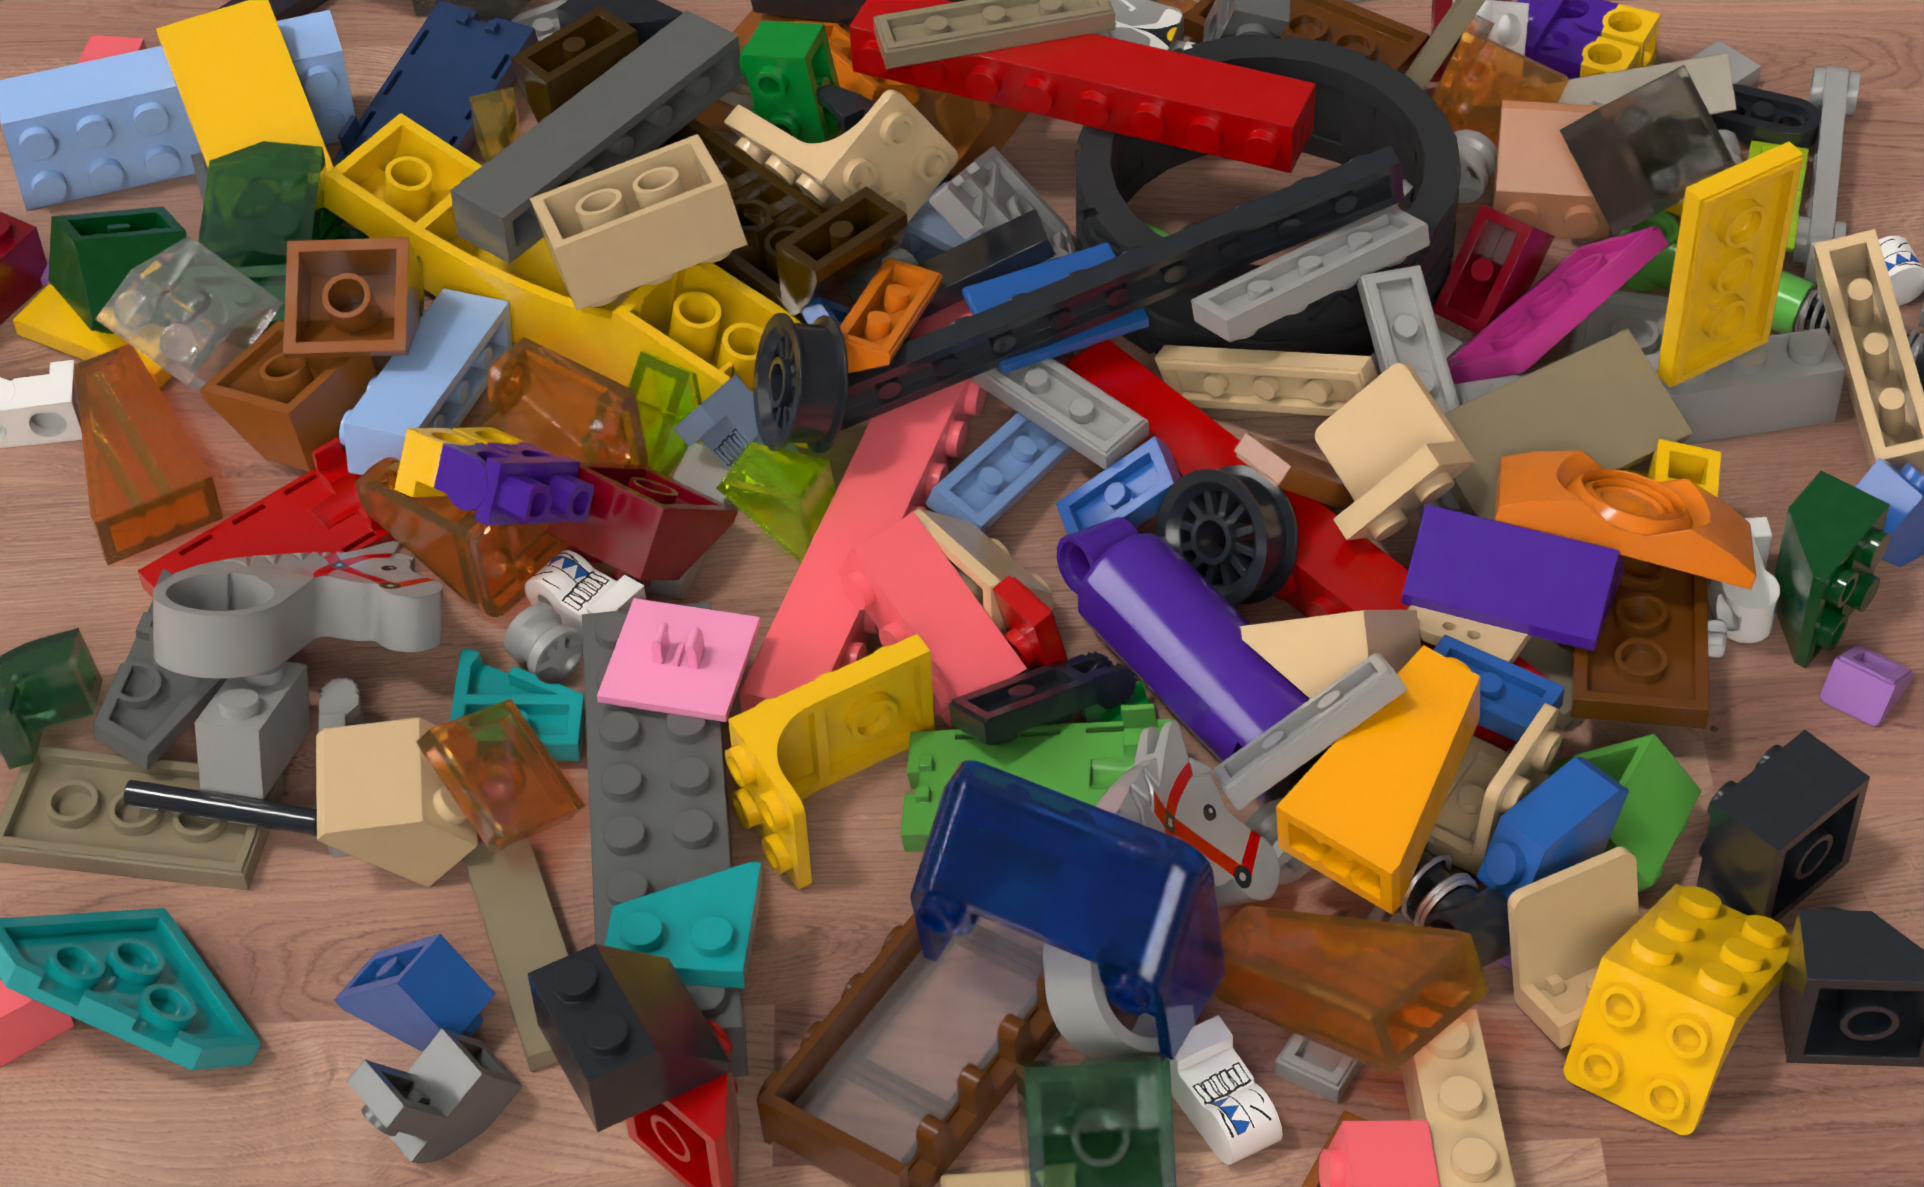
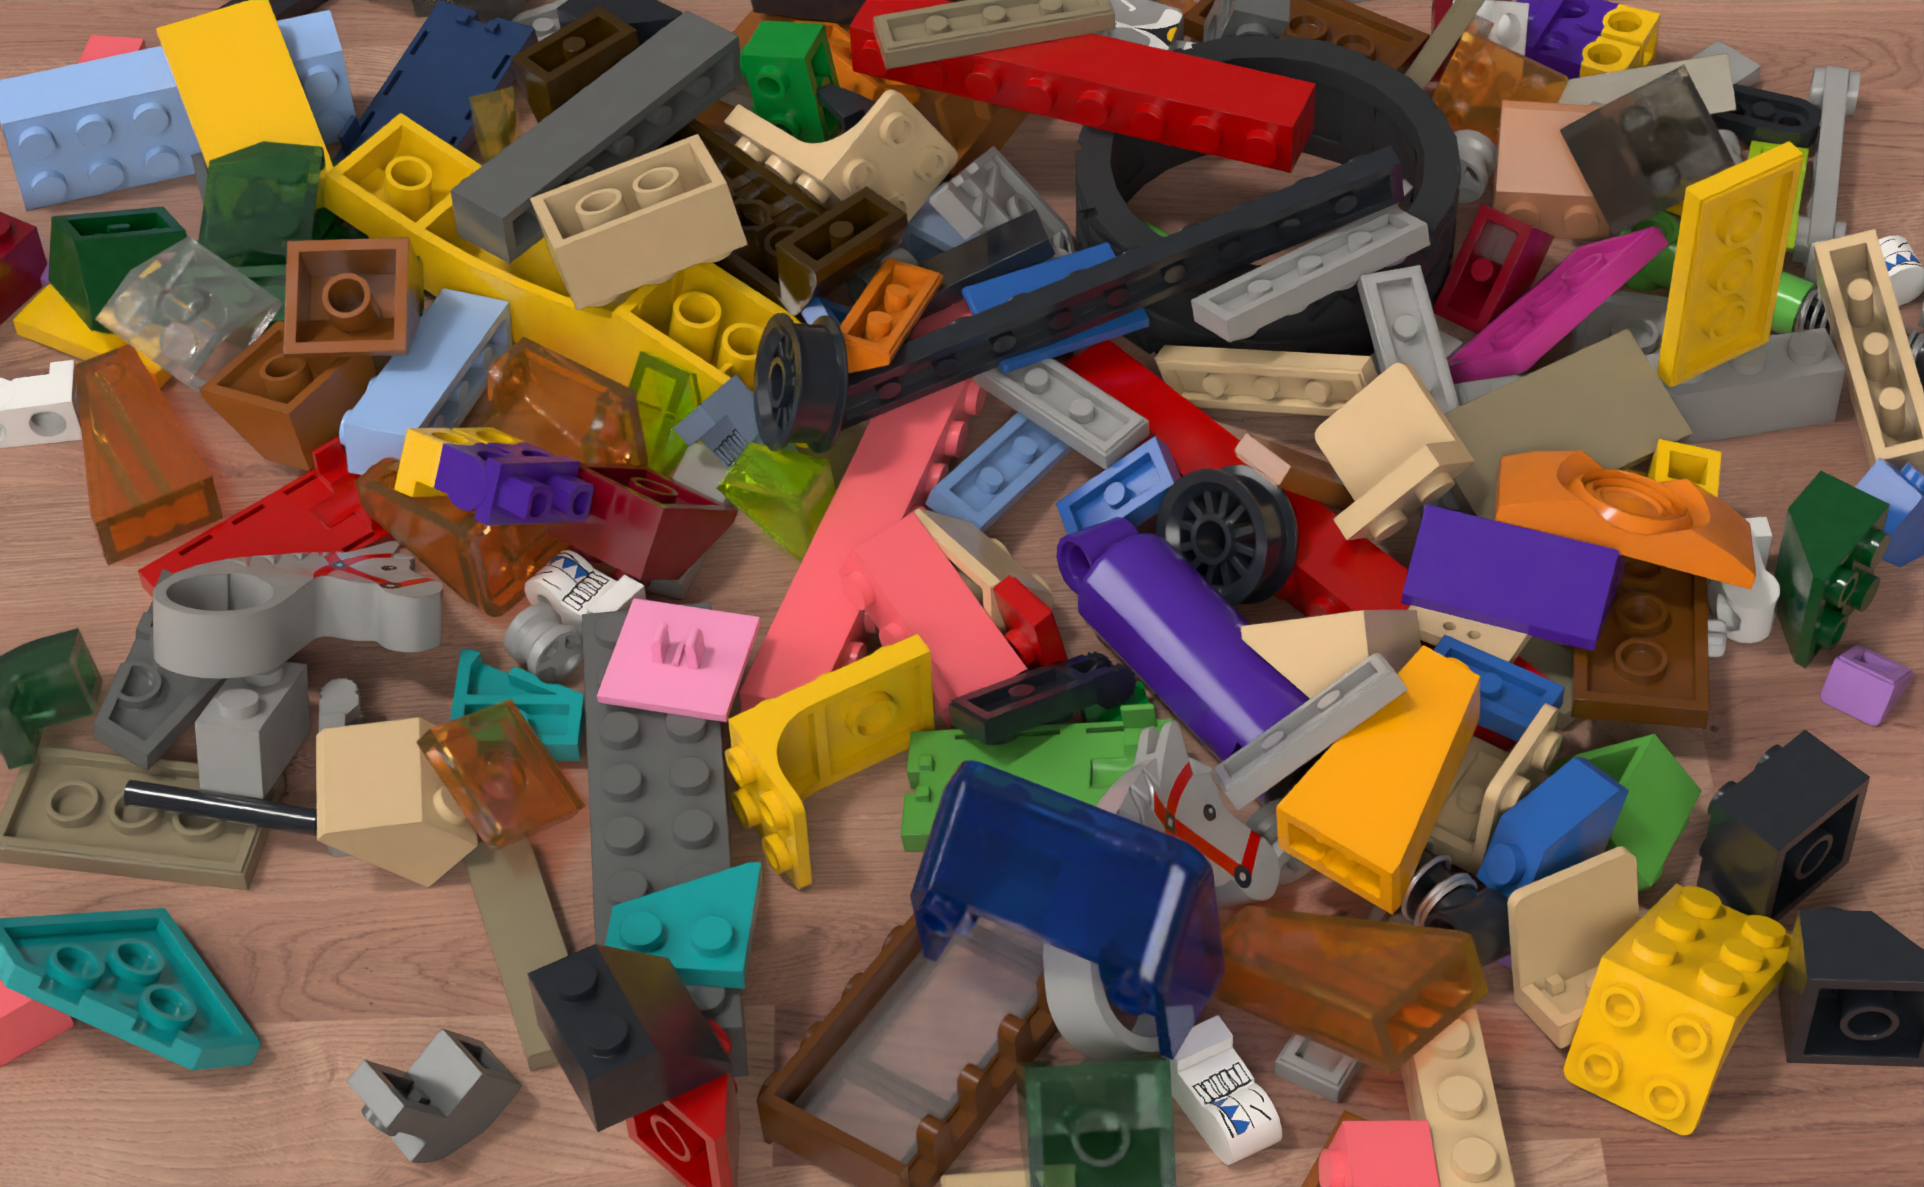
(417, 992): blue slope -> none

